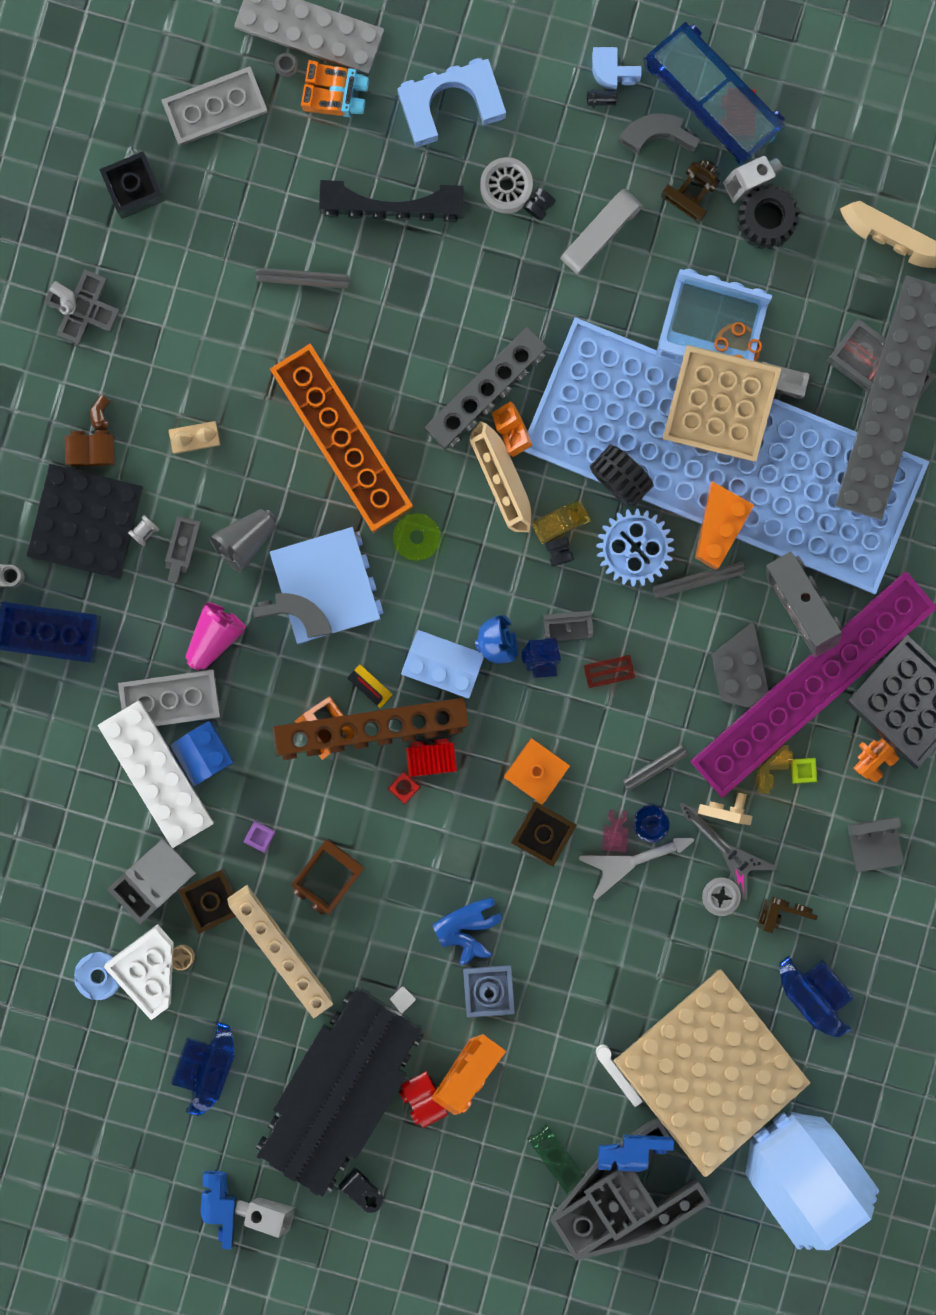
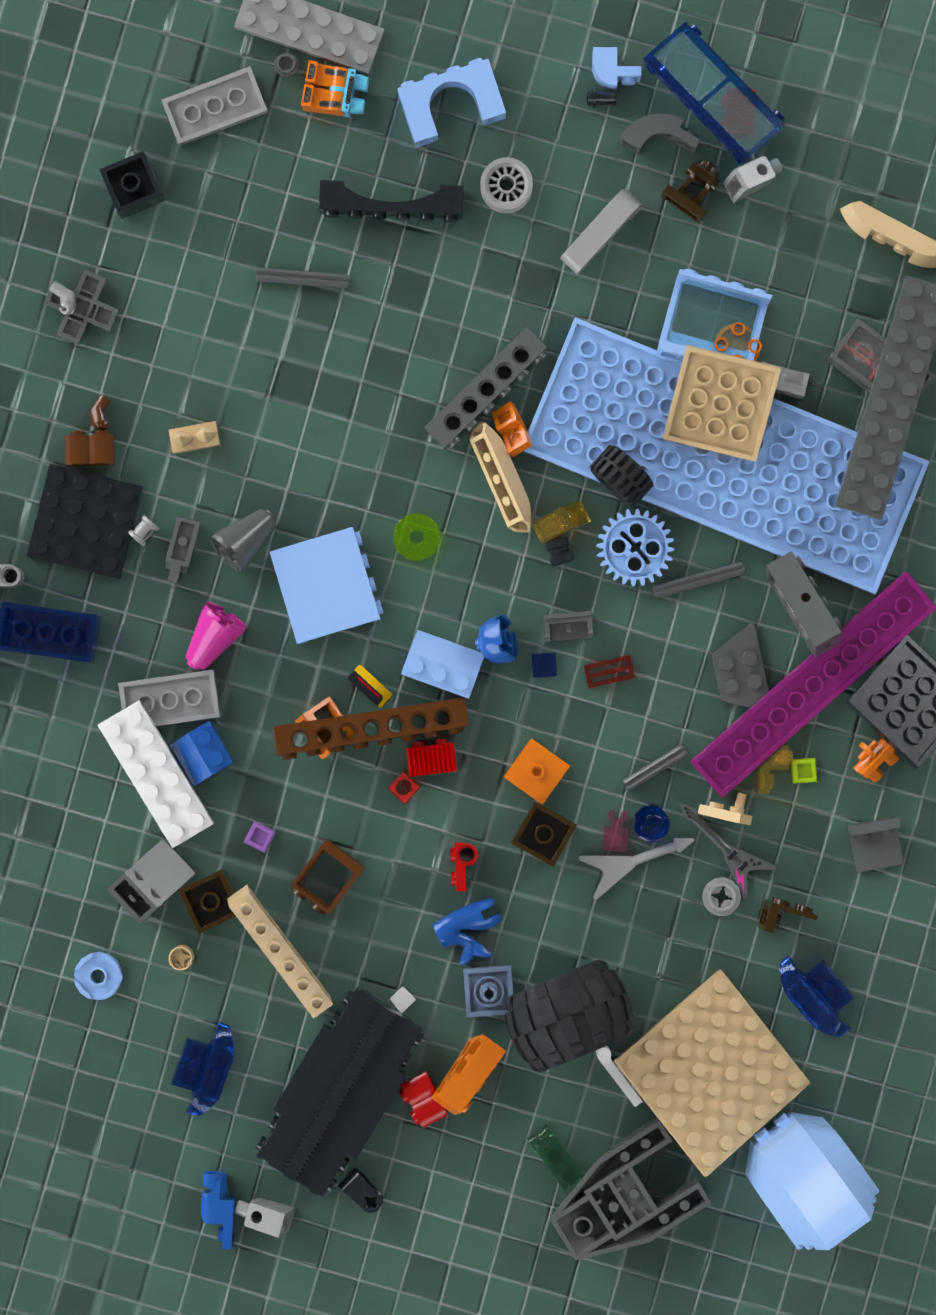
(146, 971): white plate -> none
(286, 603): dark grey arch -> none
(341, 438): orange brick -> none
(459, 877): none -> red plate
(540, 202): black wheel -> none
(541, 653): clear blue bracket -> none
(569, 1016): none -> black tyre
(634, 1152): blue plate -> none
(721, 524): orange wedge -> none
(776, 198): black tyre -> none

